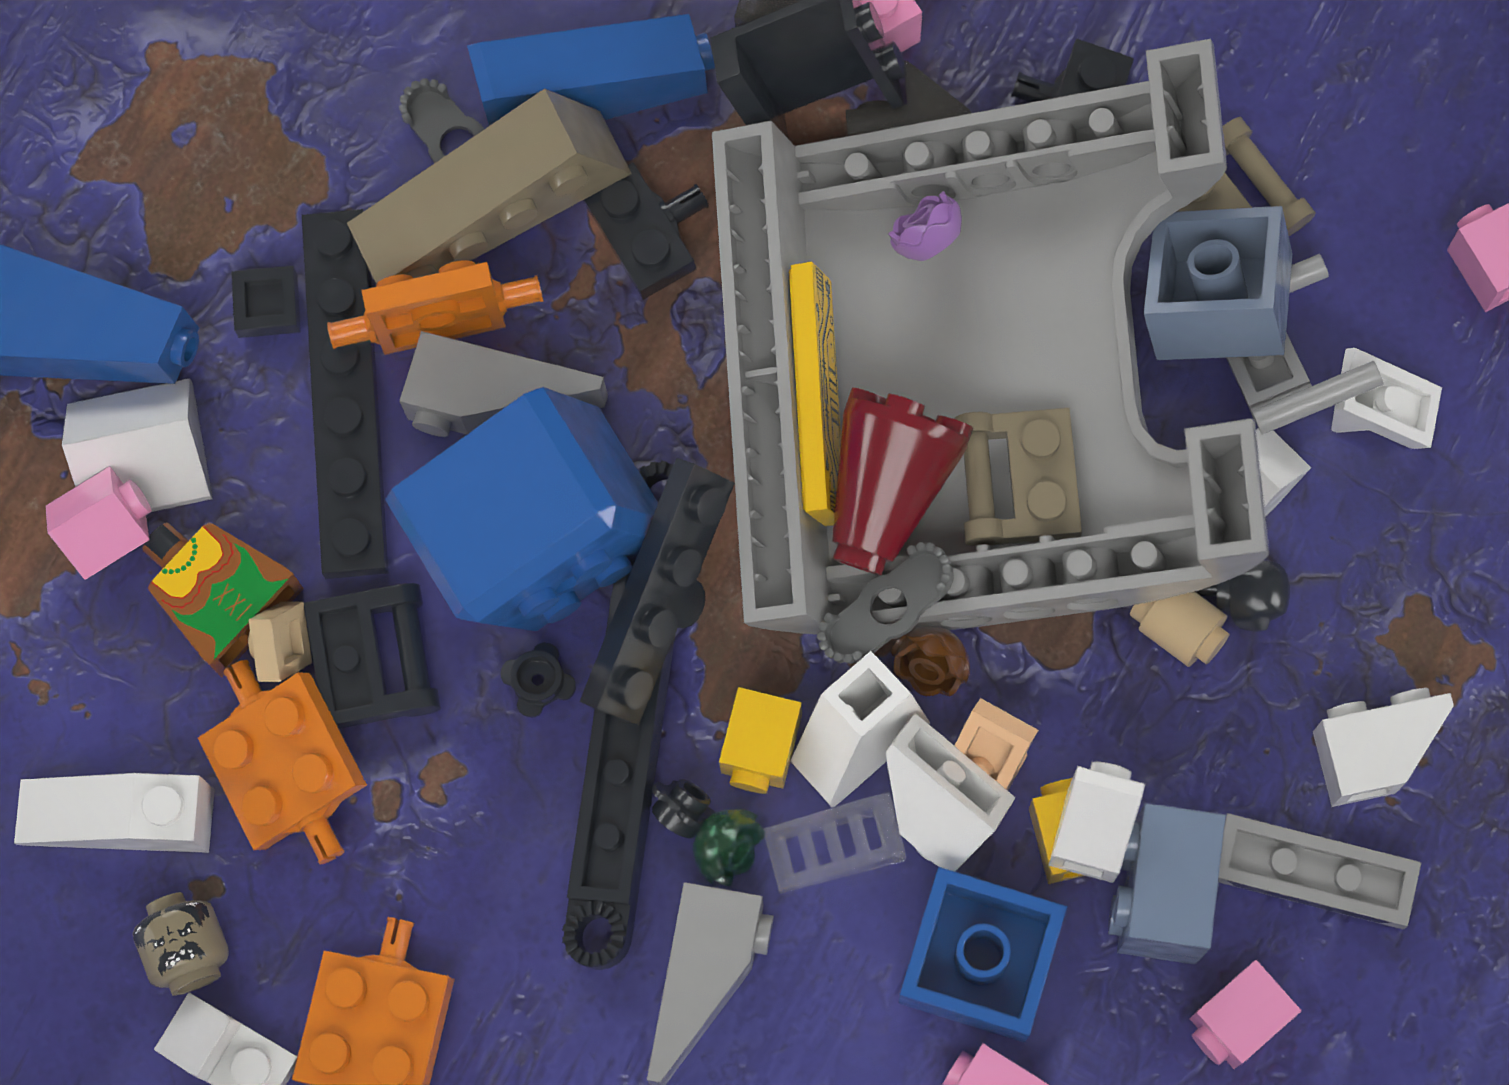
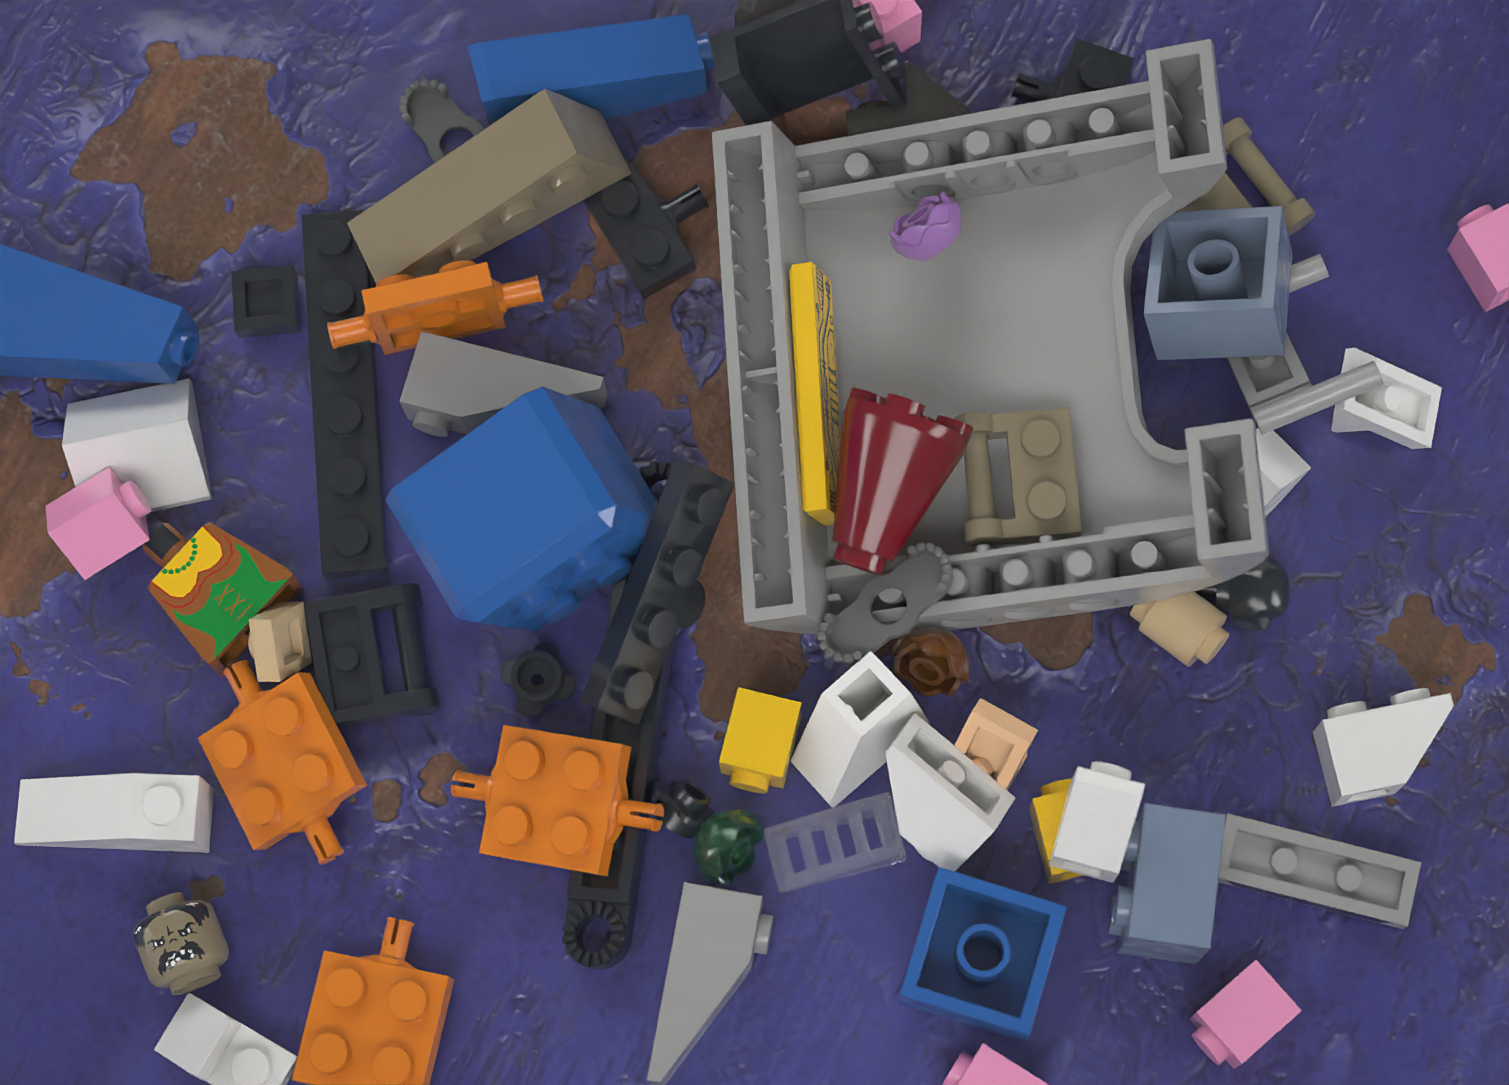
(556, 800): none -> orange plate

